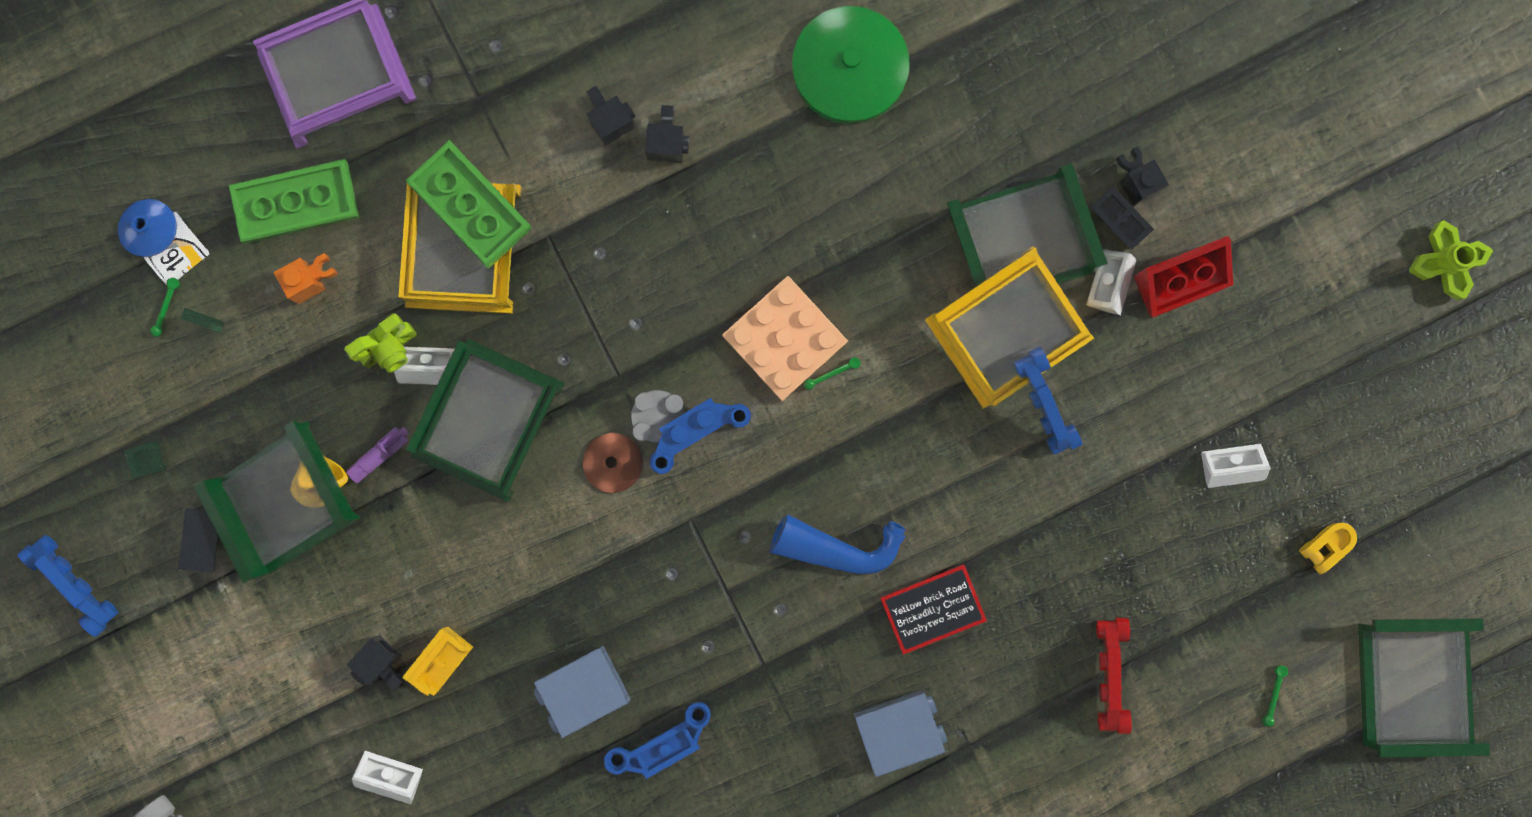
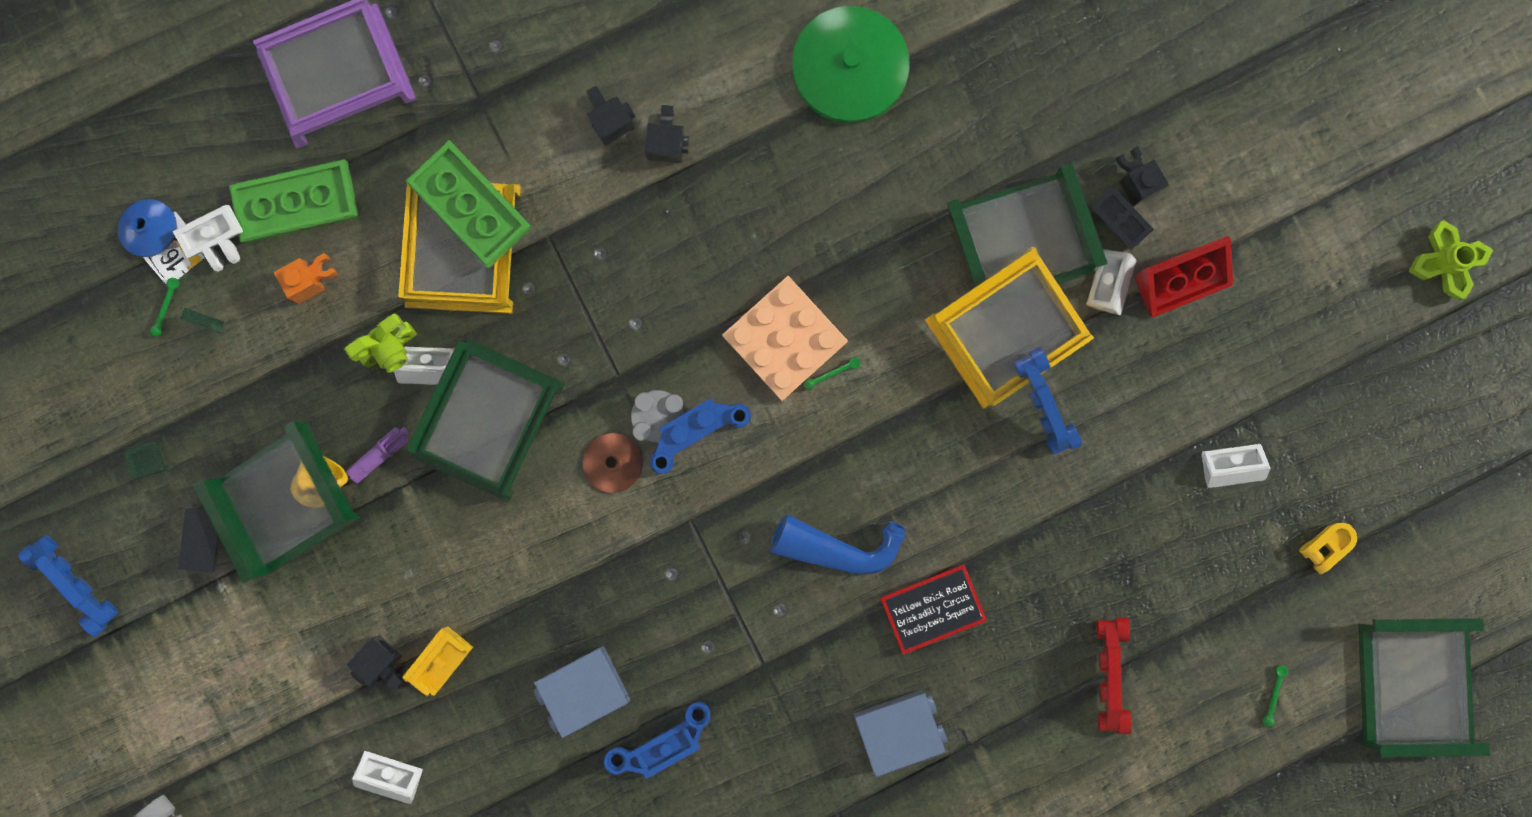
(208, 232): none -> white hinge

